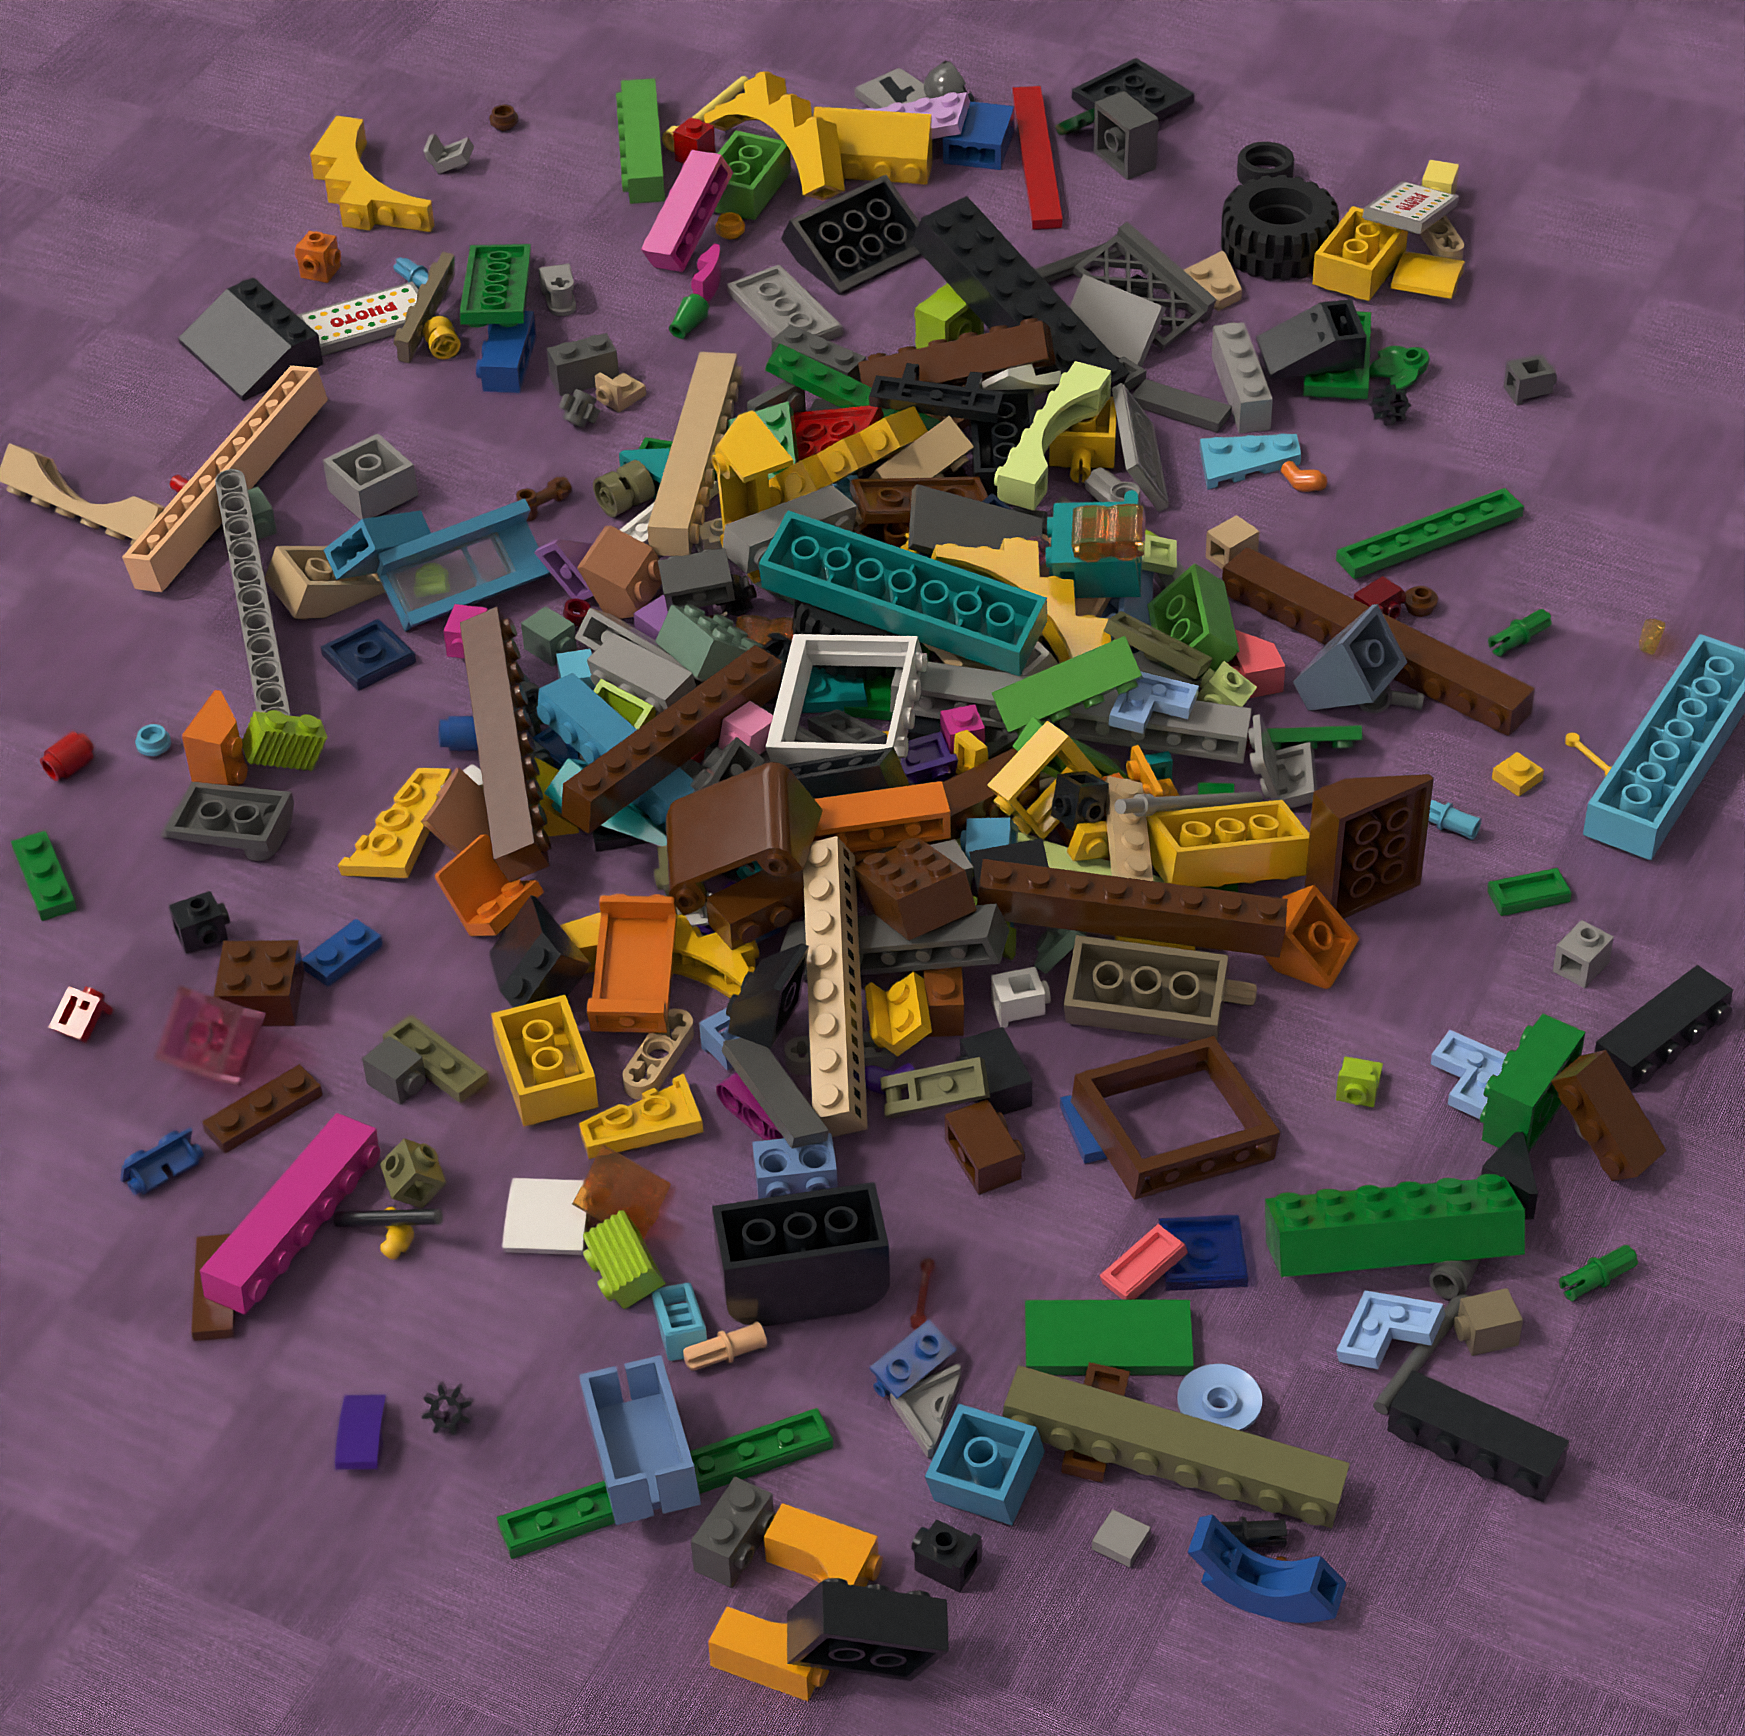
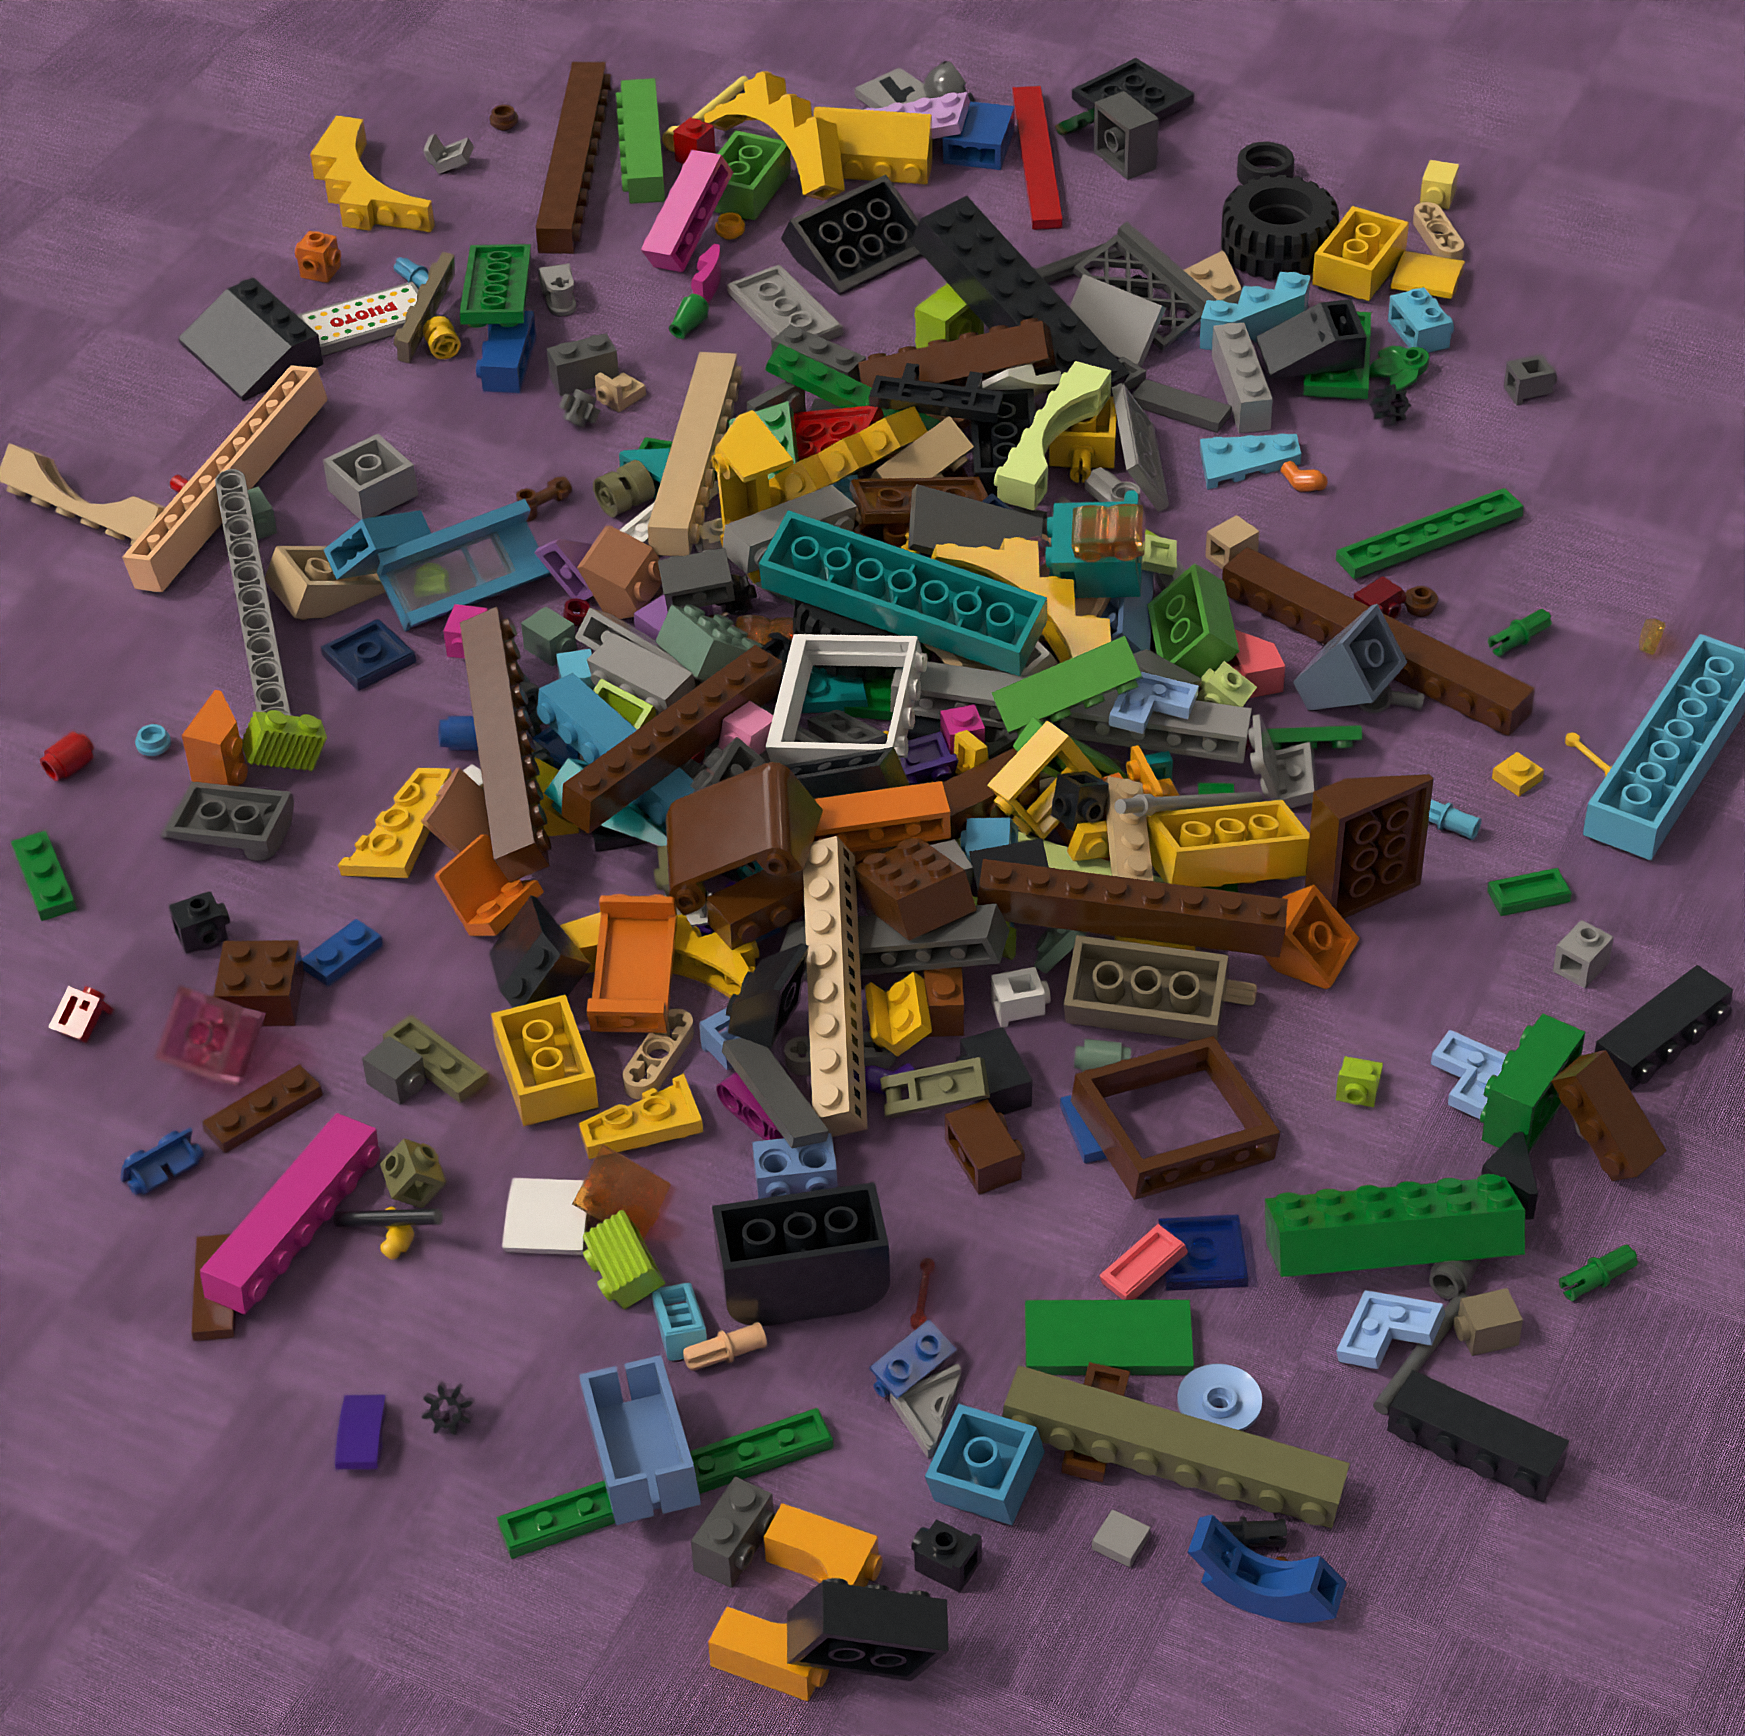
(573, 158): none -> reddish brown brick
(1099, 1053): none -> sand green brick
(1158, 645): olive plate -> none
(1258, 307): none -> medium azure brick
(1410, 207): tile -> none
(1420, 320): none -> medium azure brick

